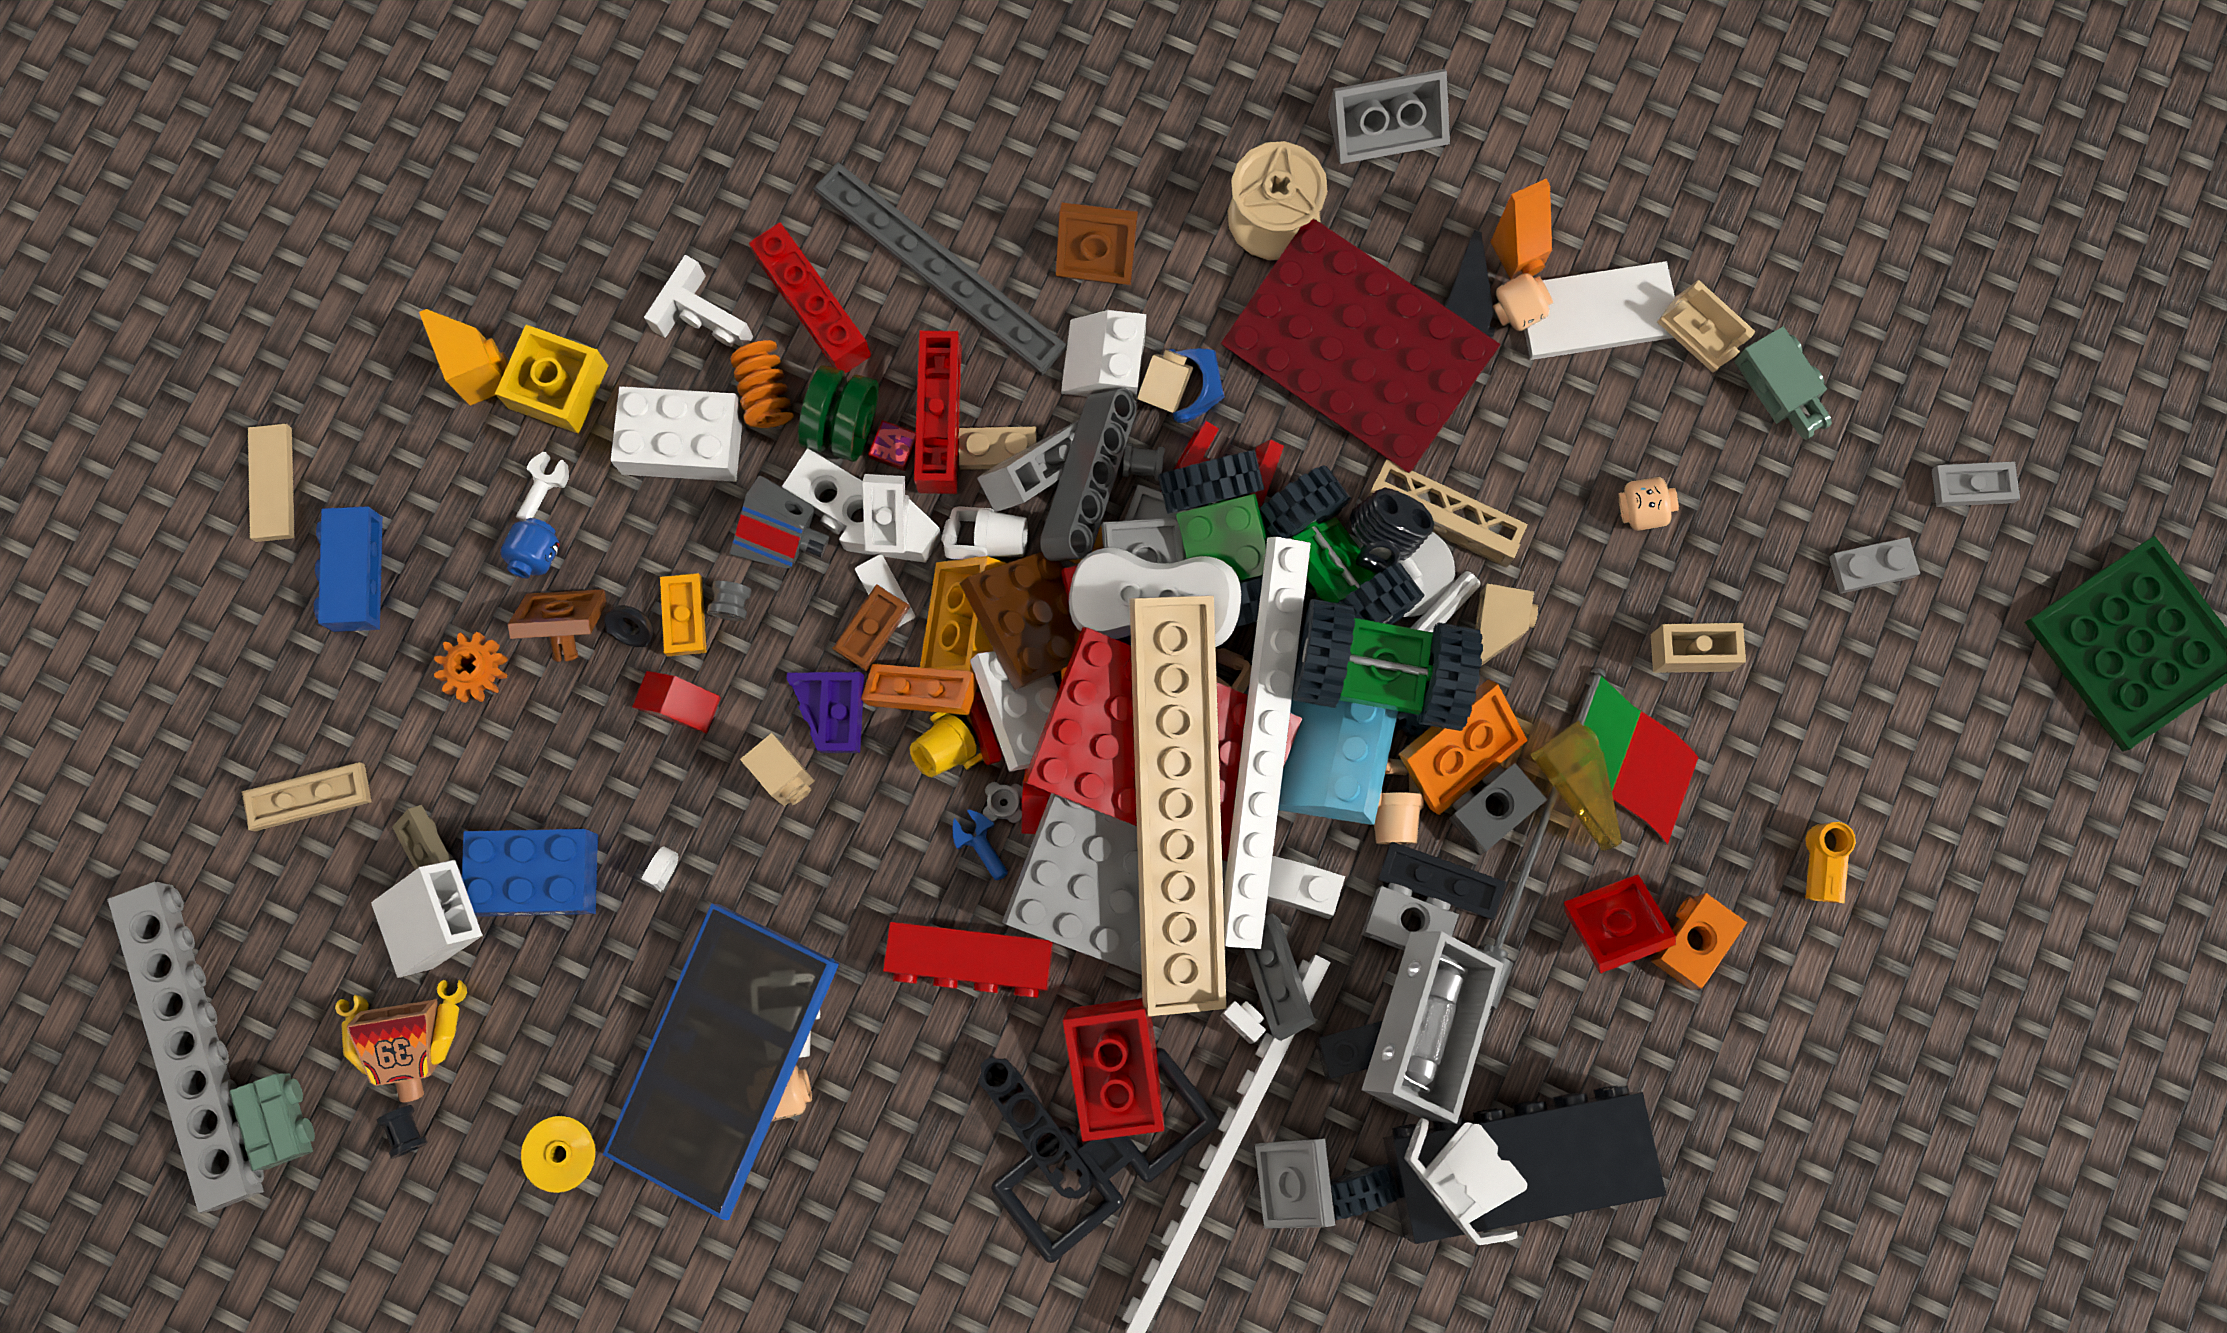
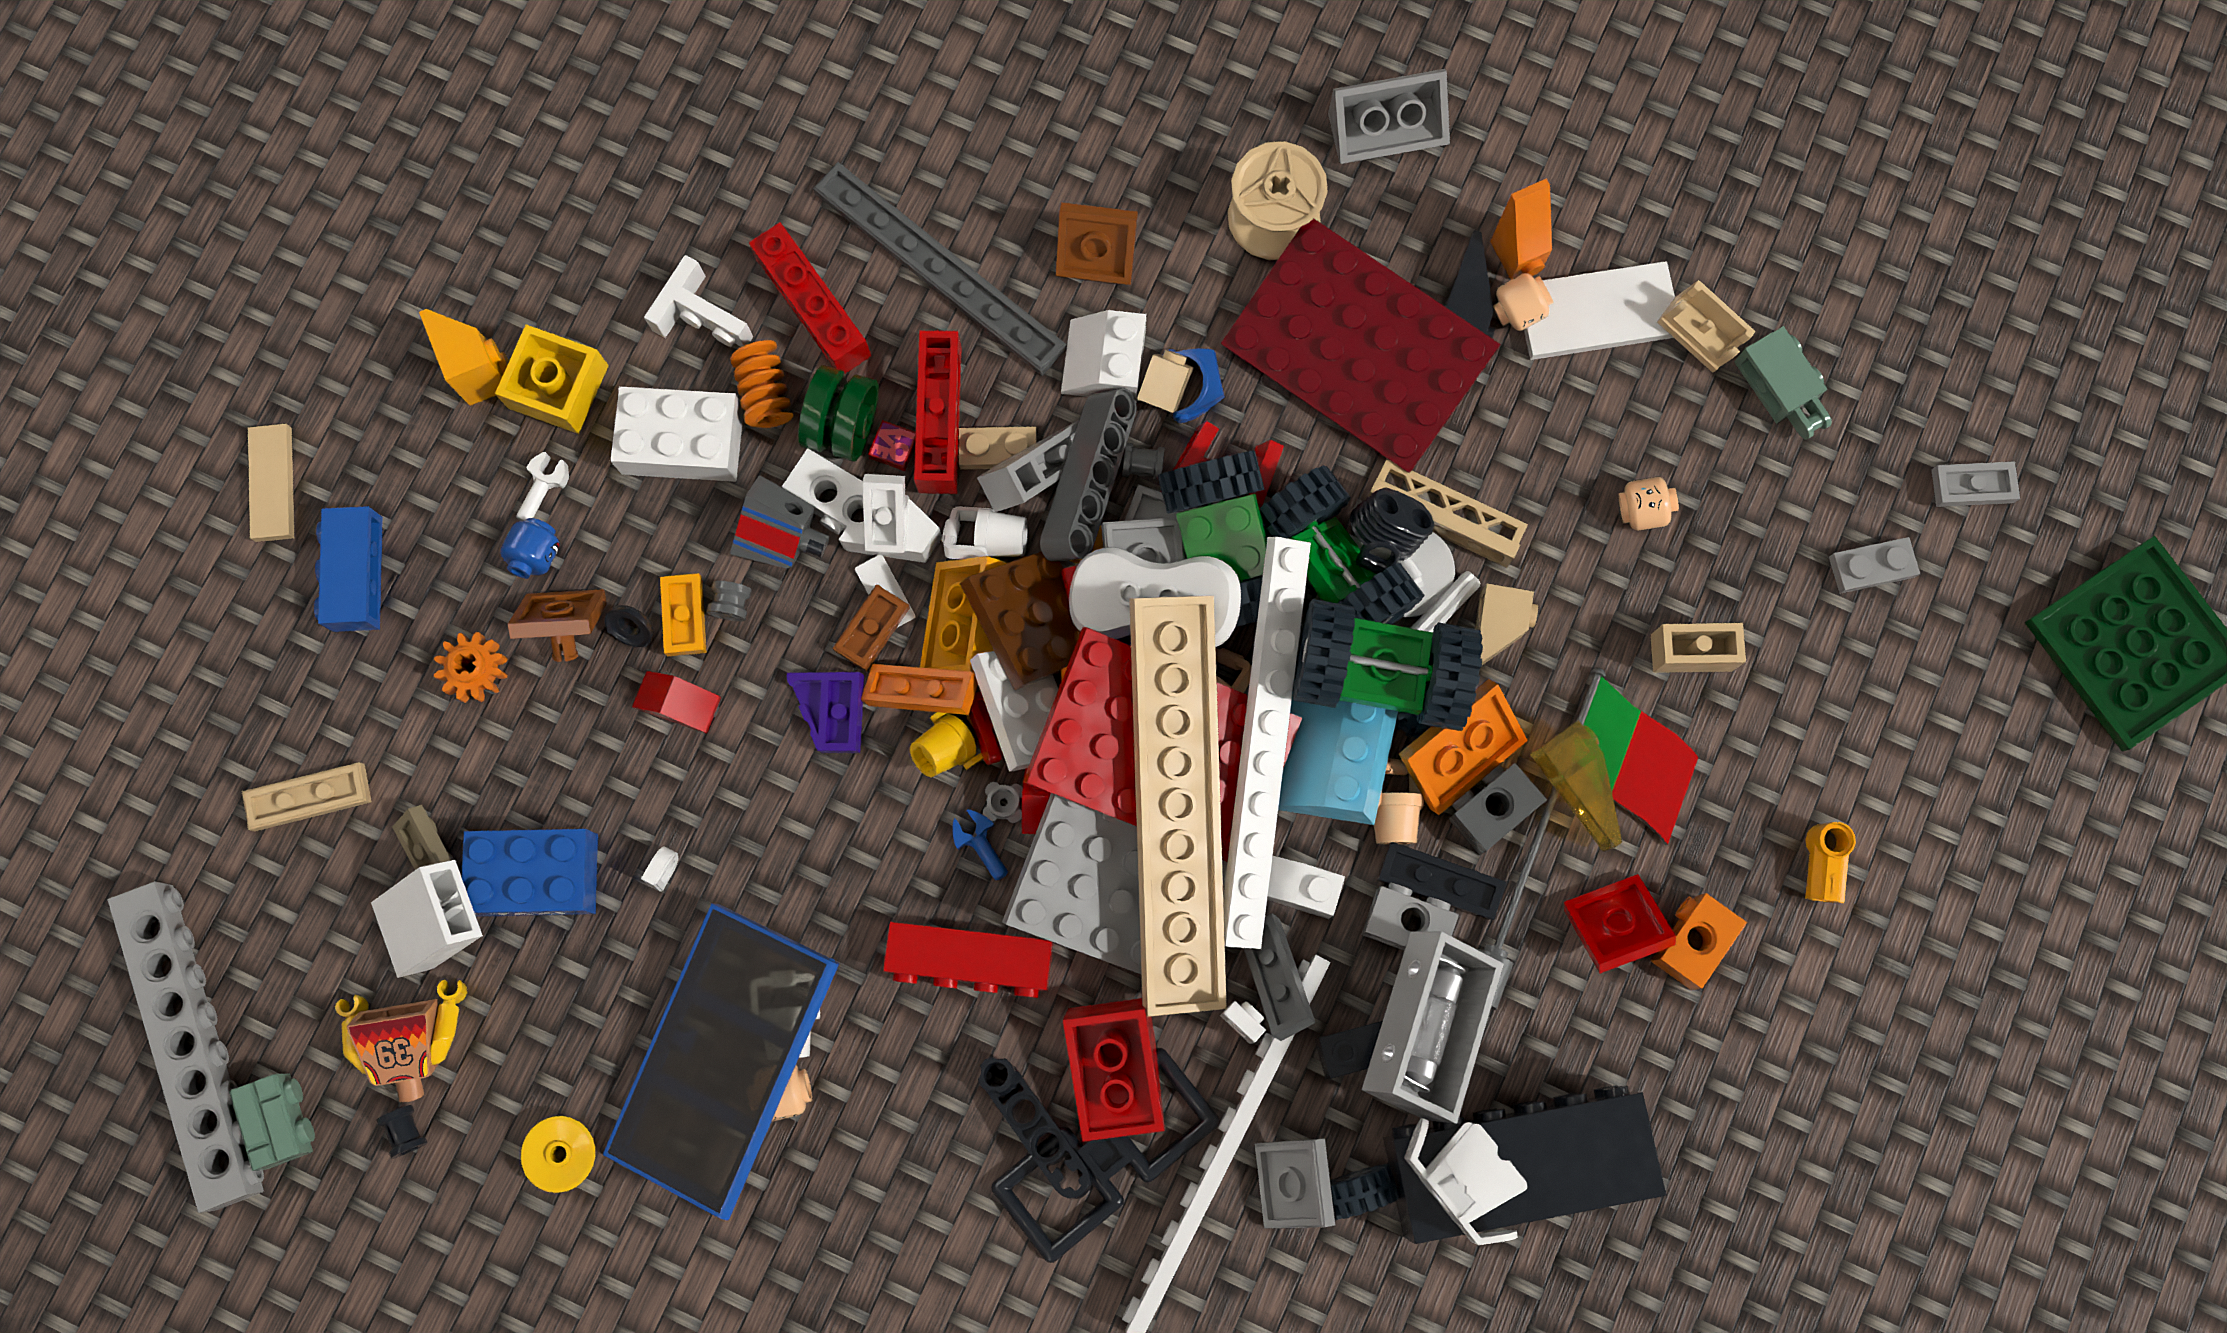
(778, 771): tan brick -> none

